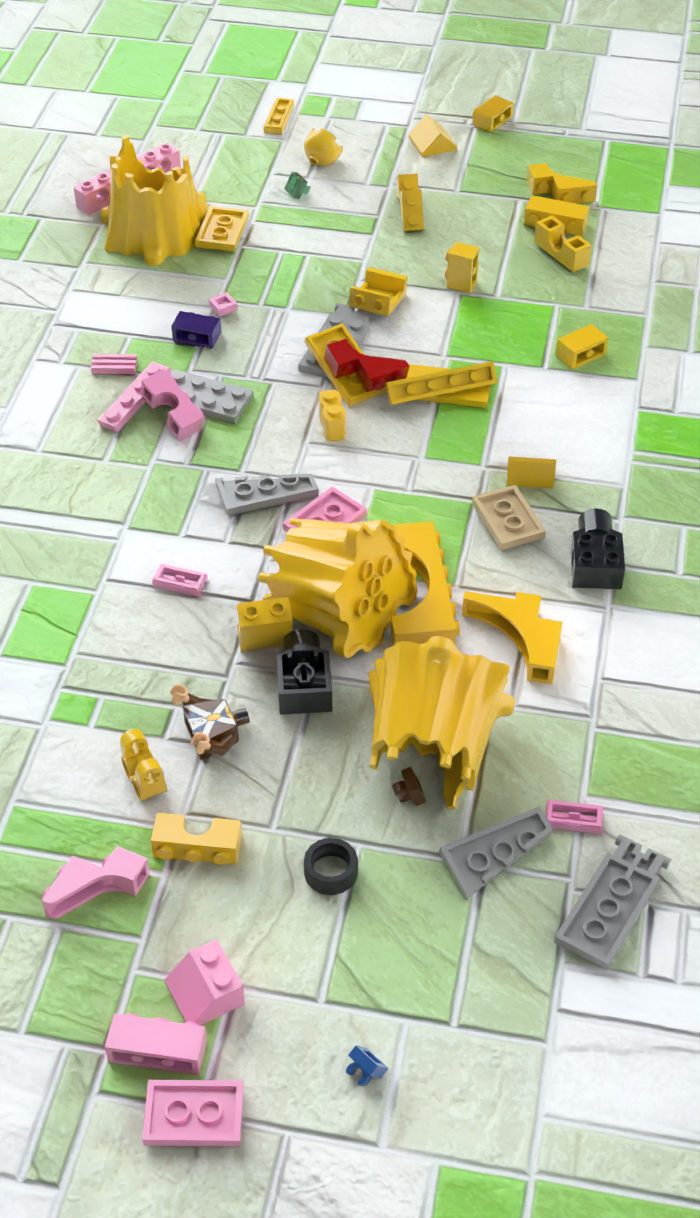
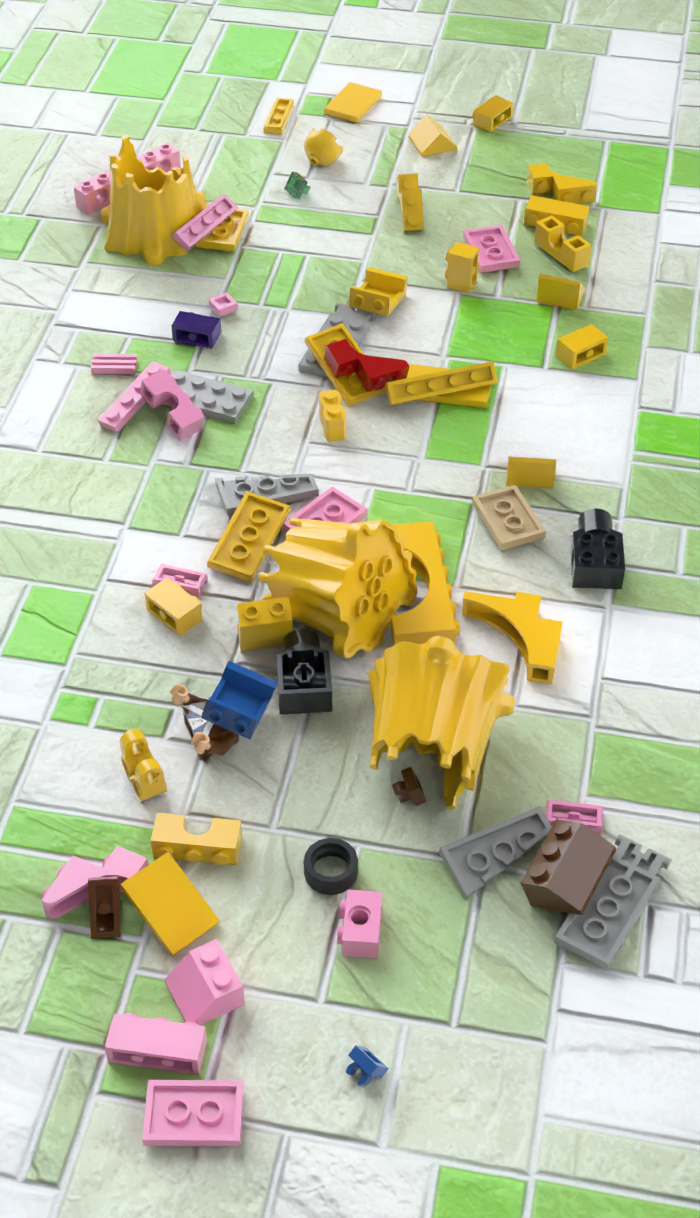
(105, 907): none -> reddish brown slope
(169, 904): none -> yellow tile
(173, 606): none -> yellow brick
(205, 222): none -> bright pink plate
(239, 700): none -> blue panel
(249, 530): none -> yellow tile
(353, 102): none -> yellow tile
(360, 939): none -> bright pink brick
(494, 248): none -> bright pink plate
(559, 291): none -> yellow slope
(567, 868): none -> slope

